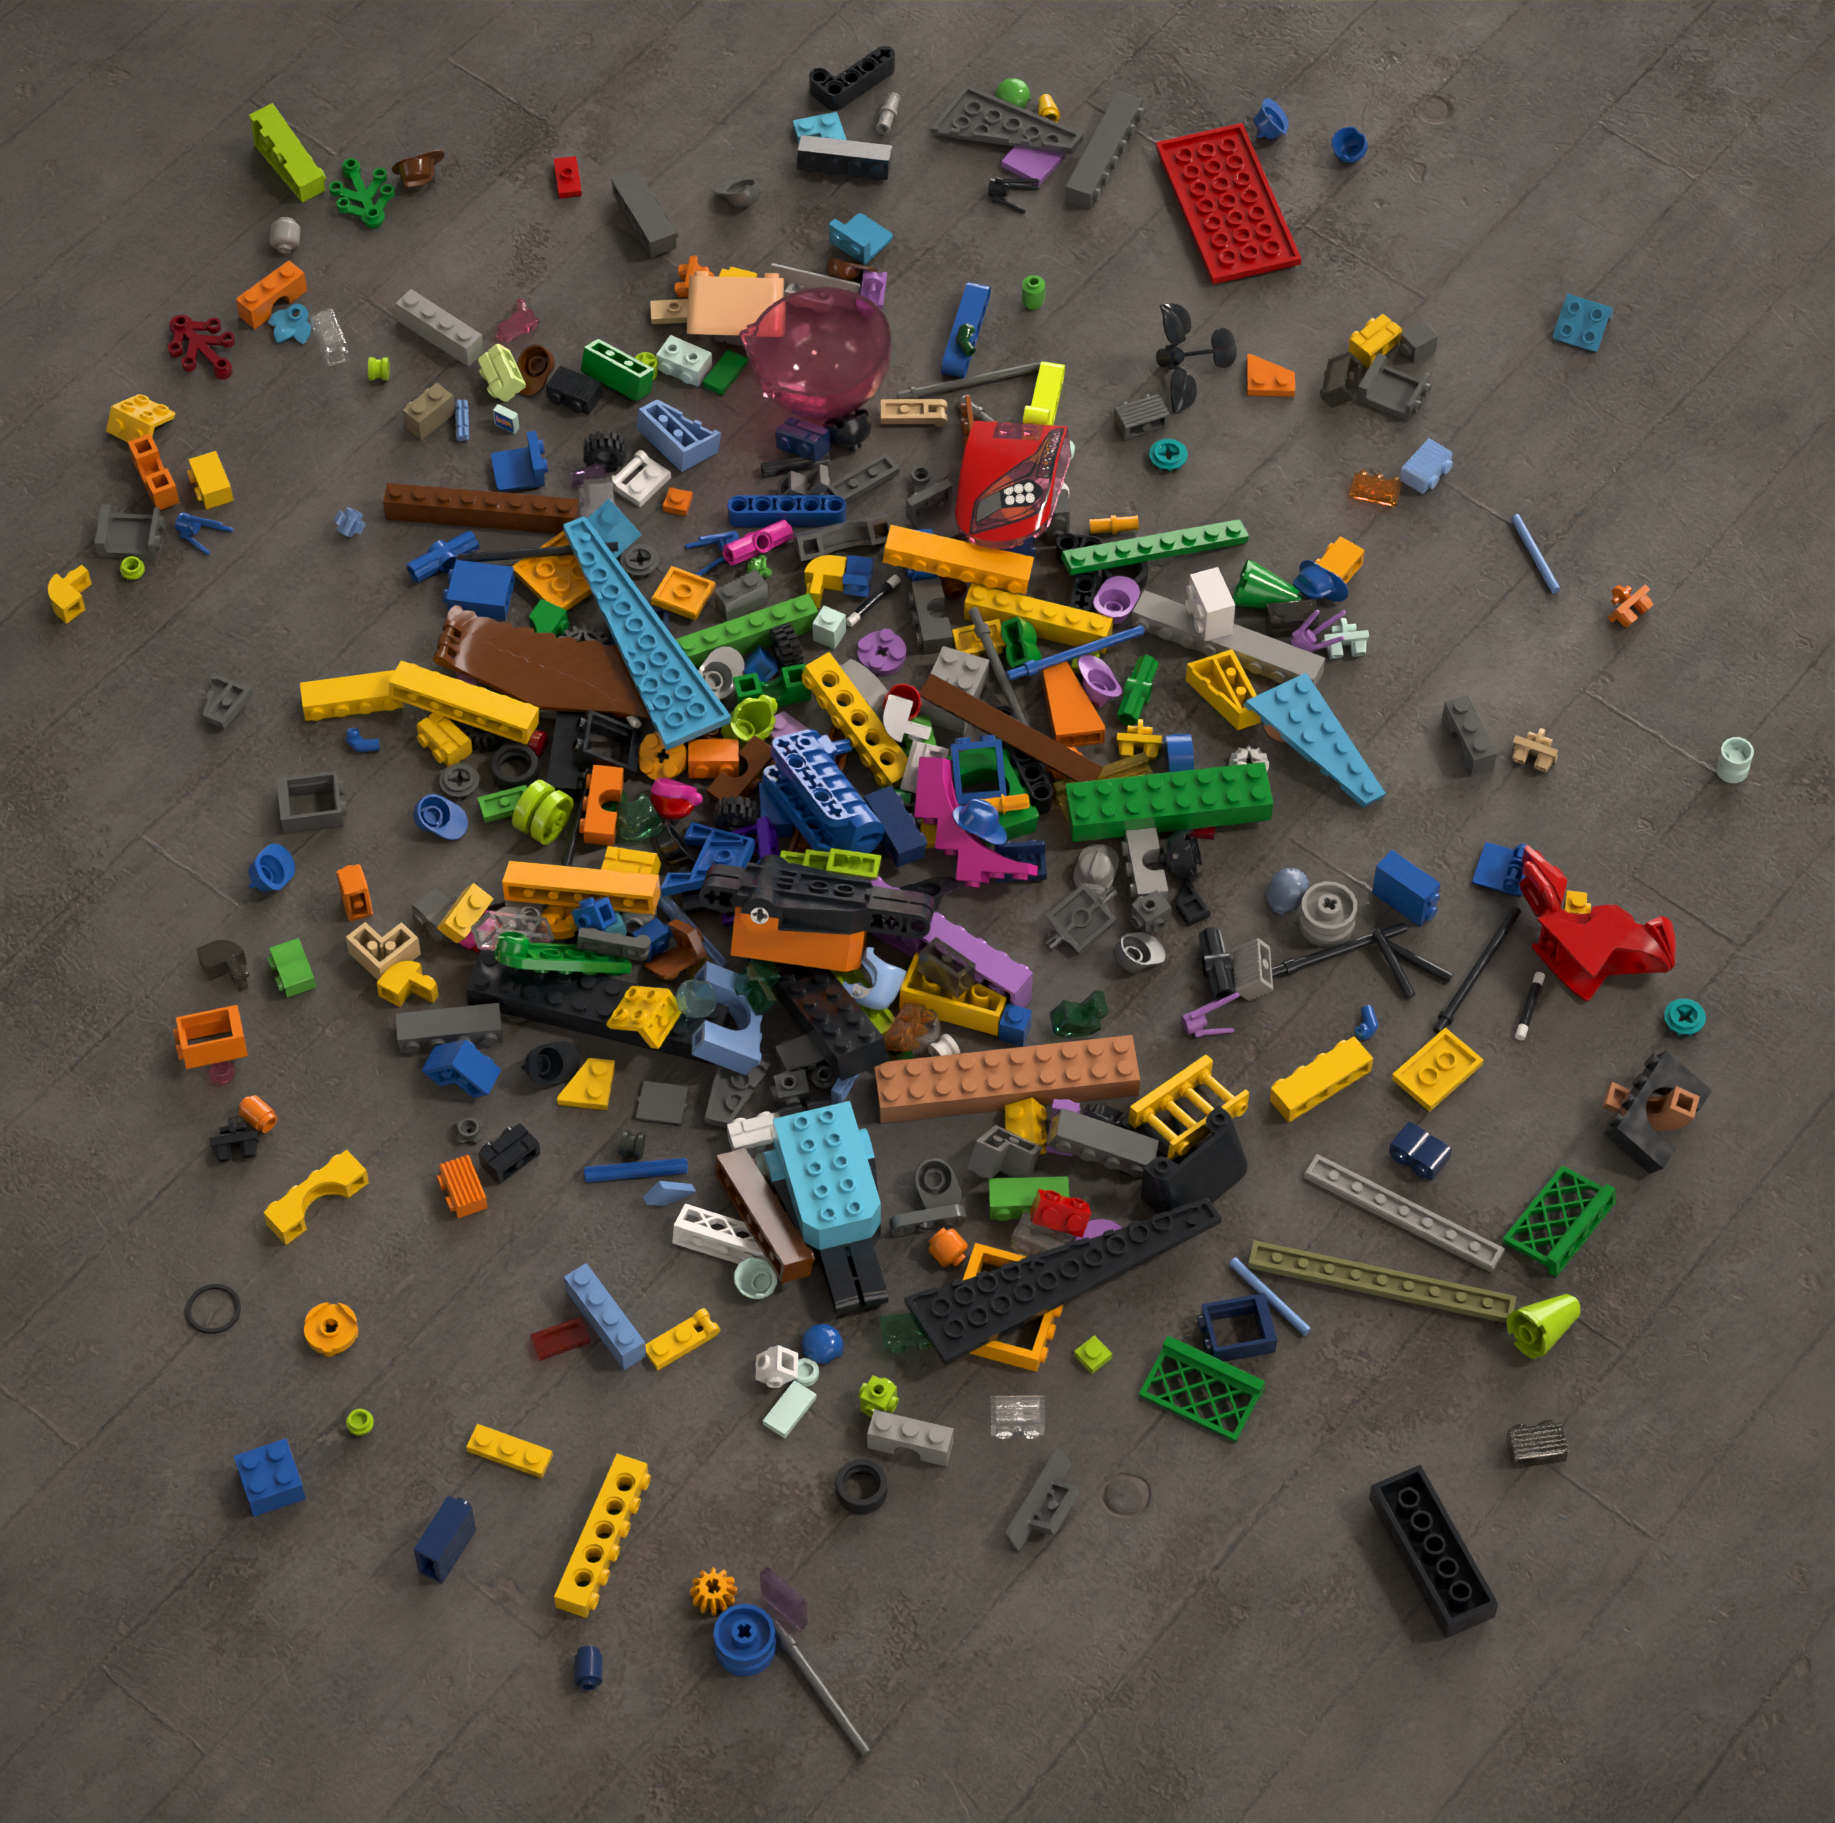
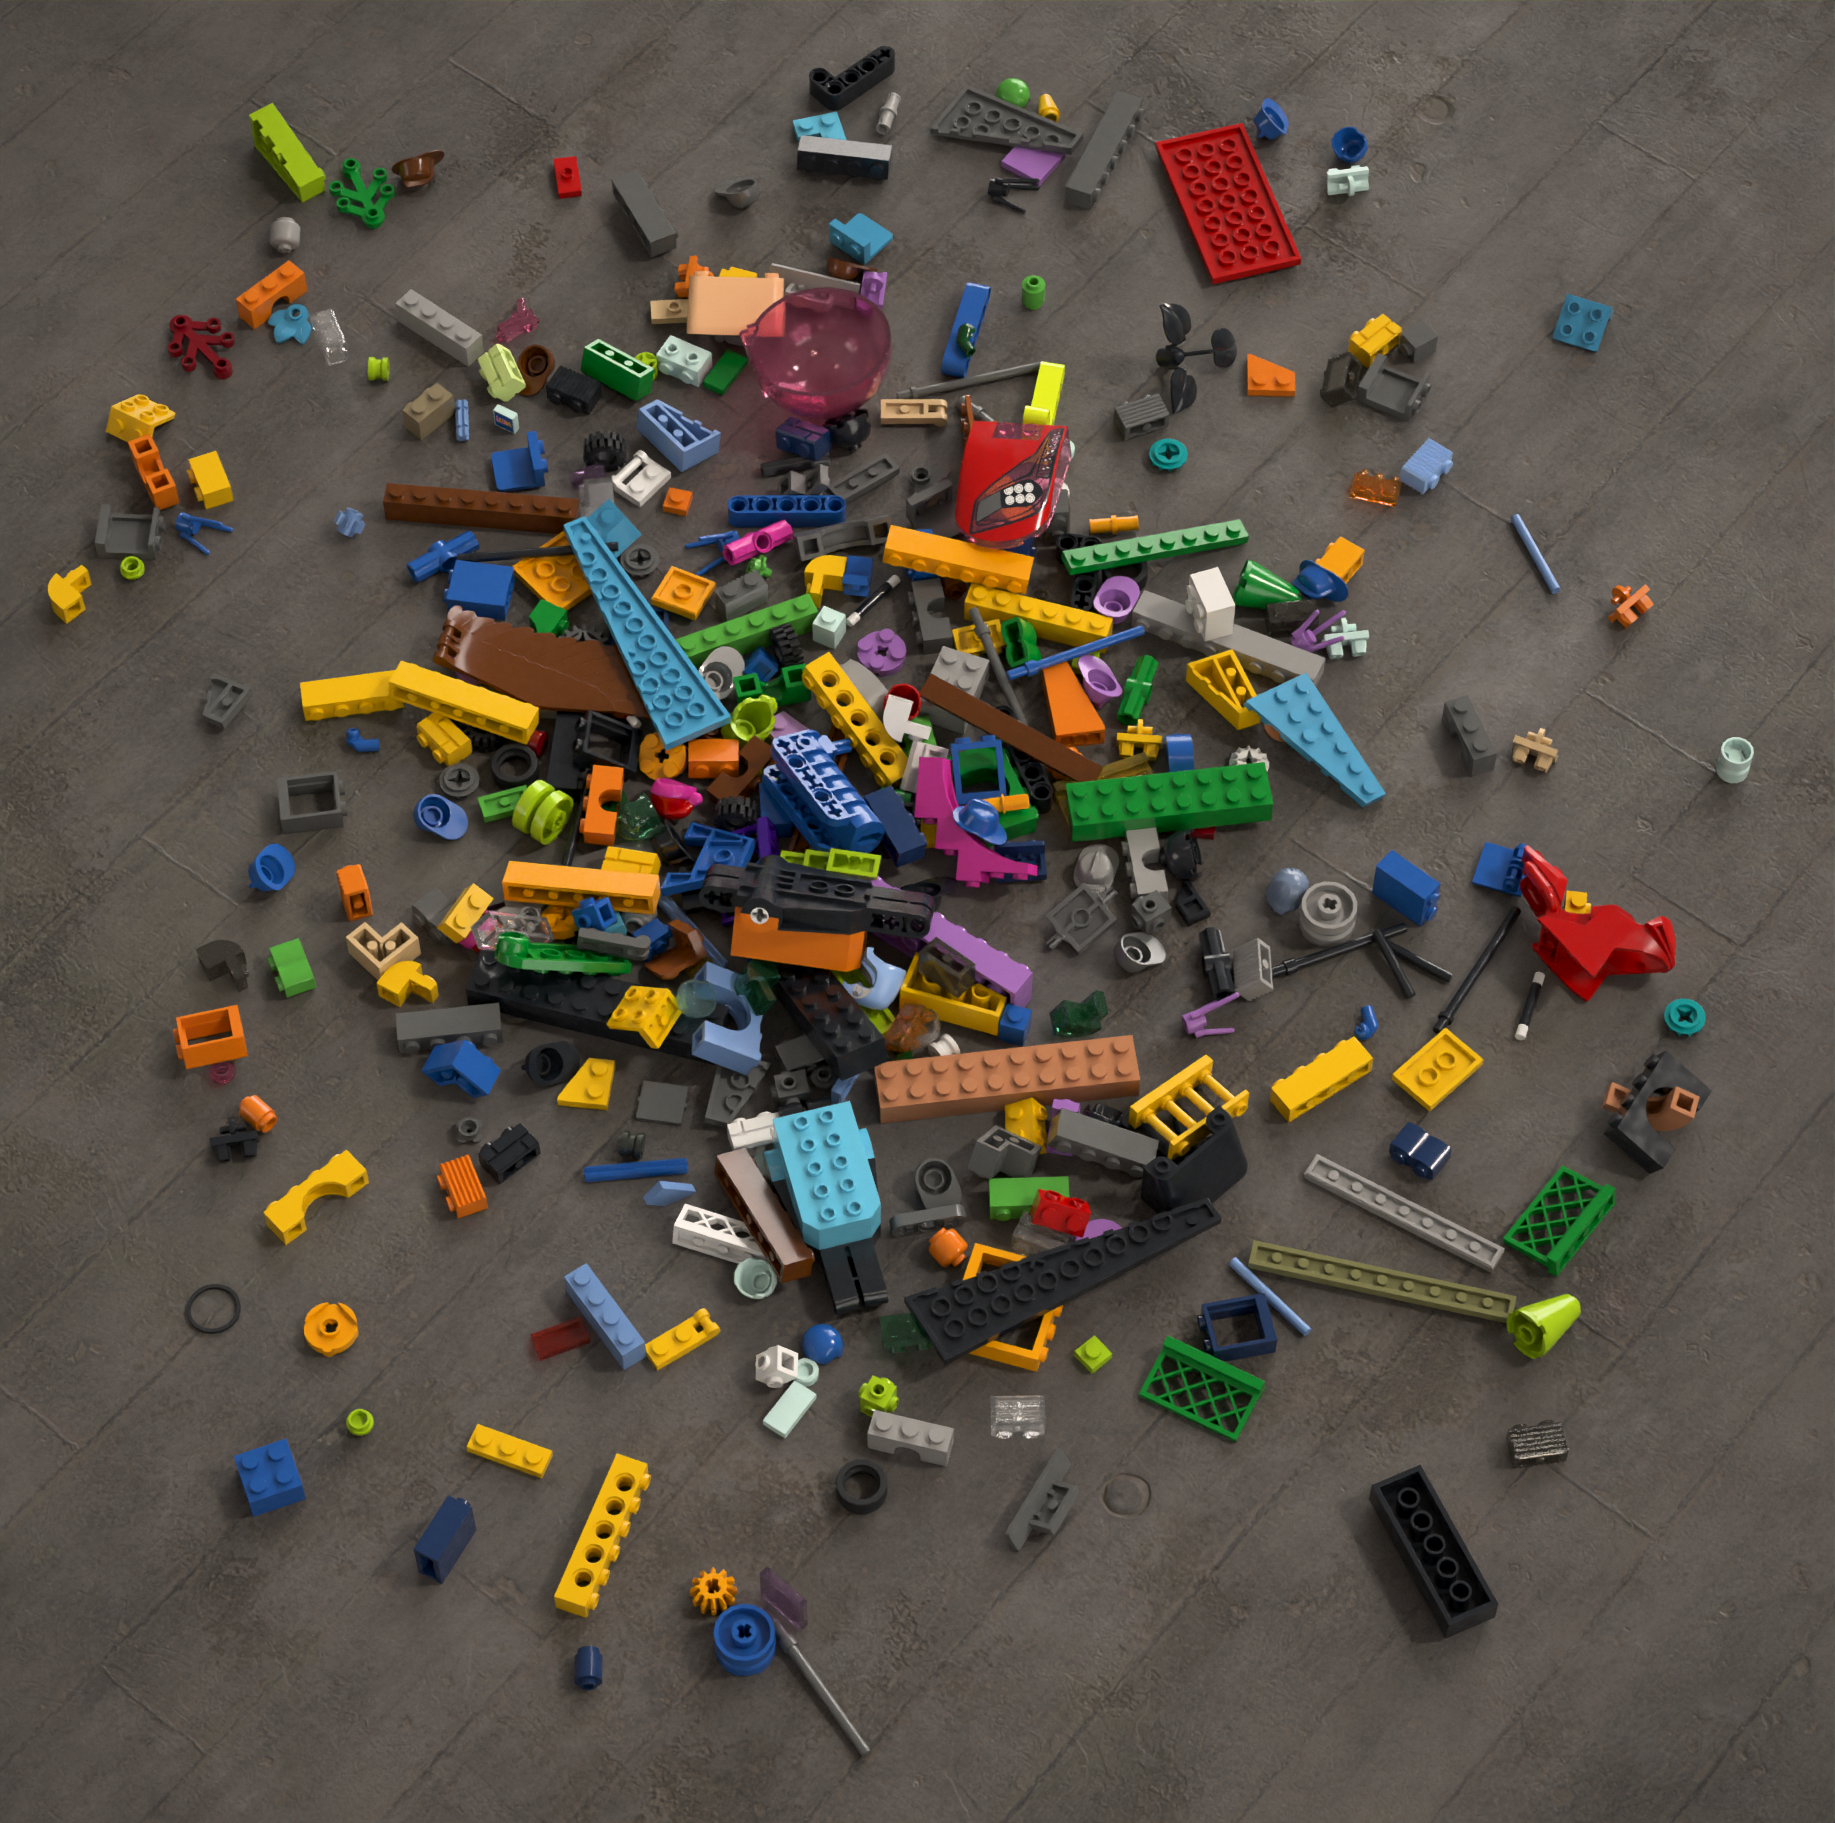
(1347, 180): none -> light aqua hips

